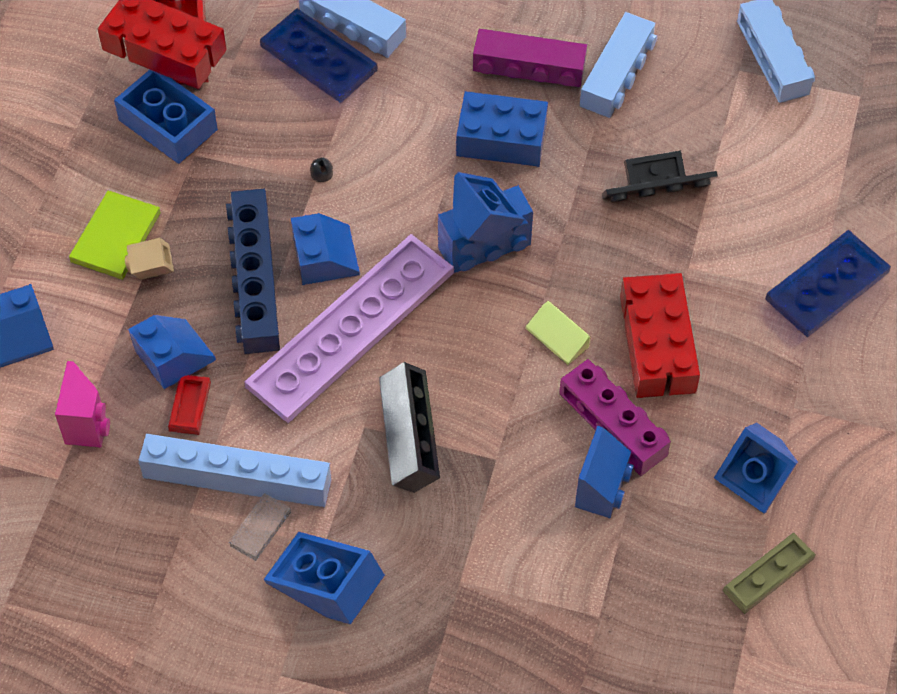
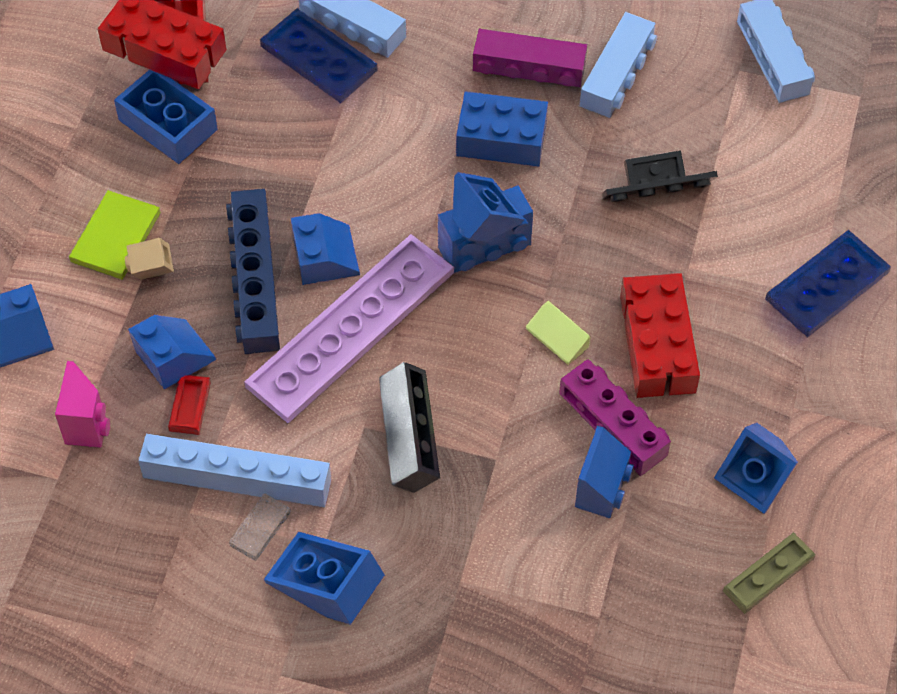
(315, 170): black hinge -> none

